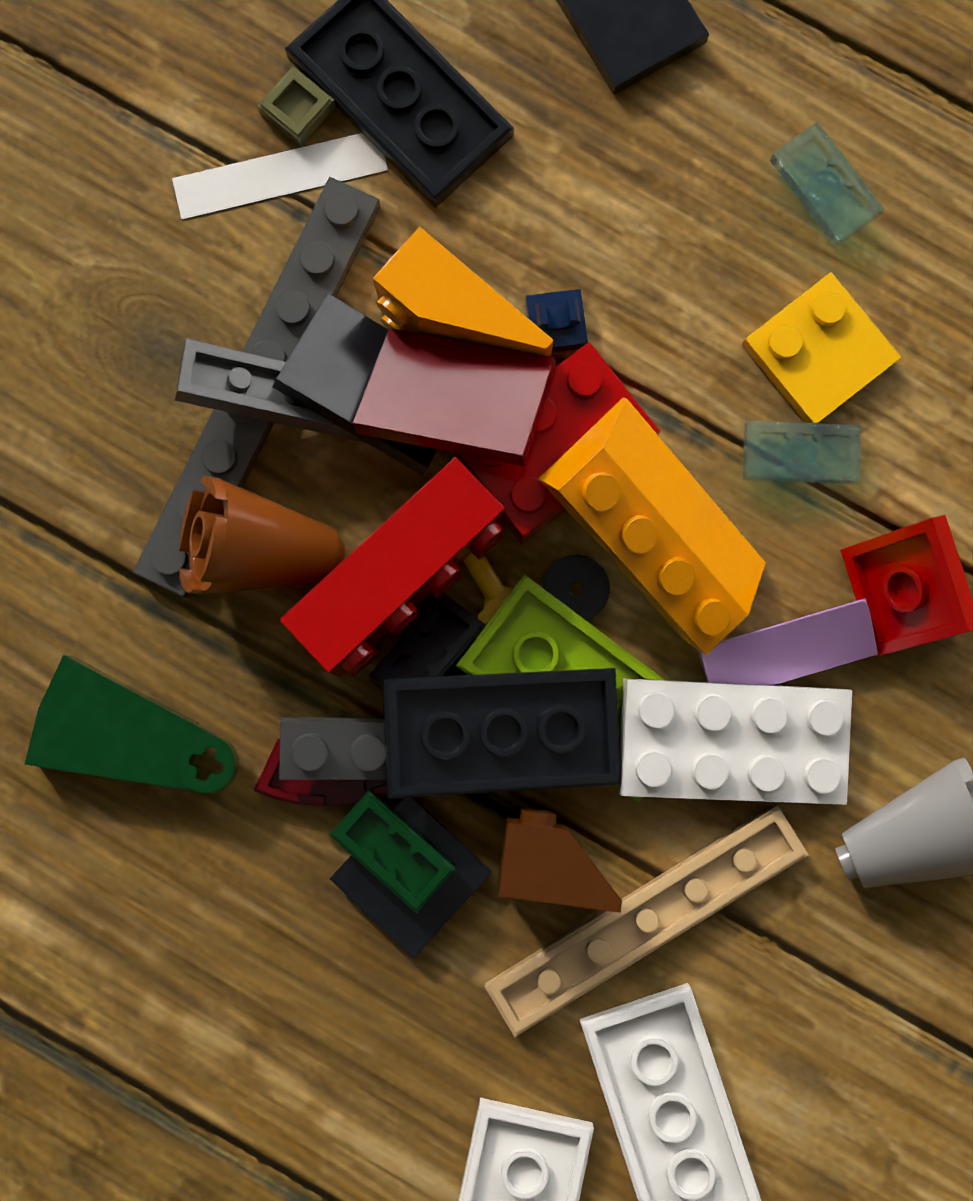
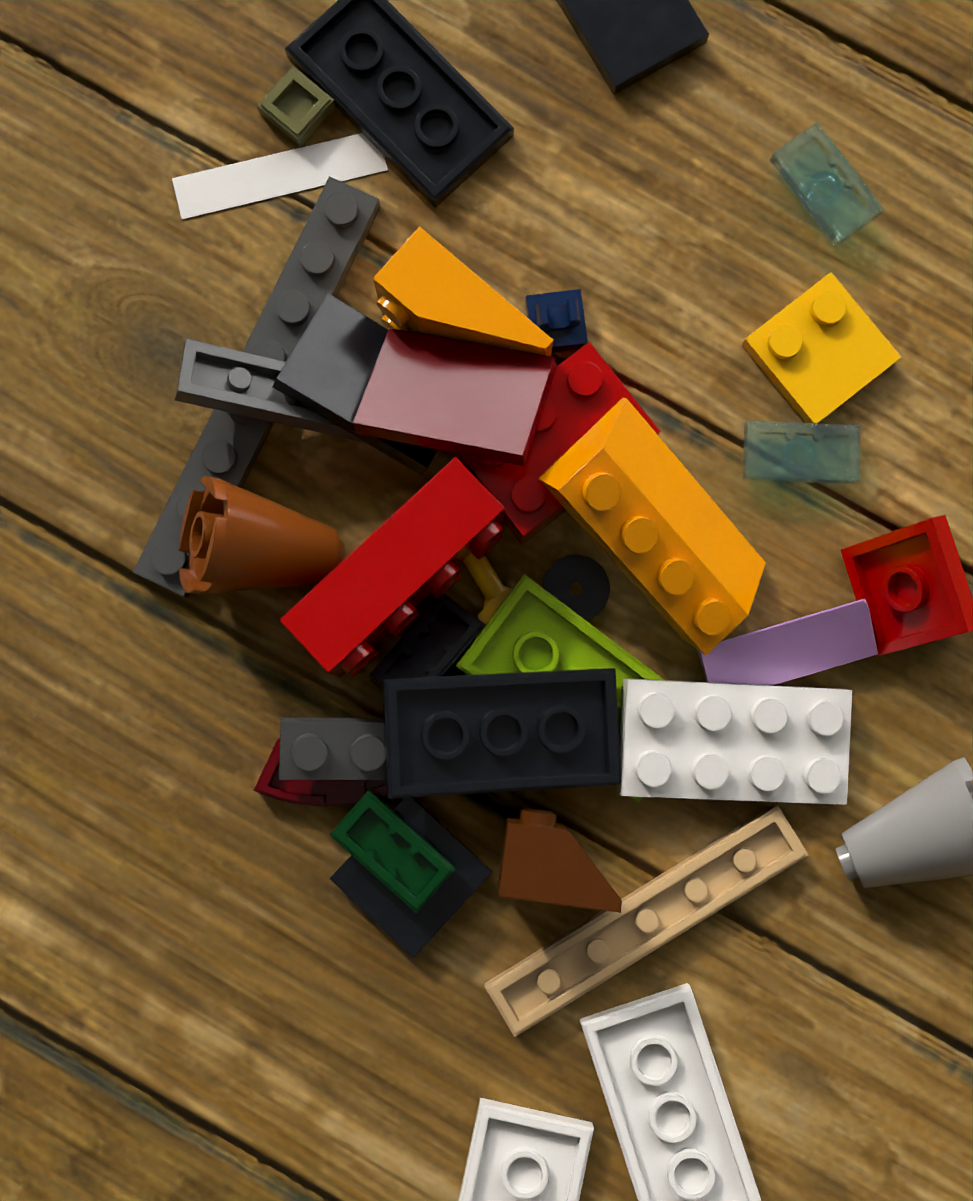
(116, 732): dark green piece -> none

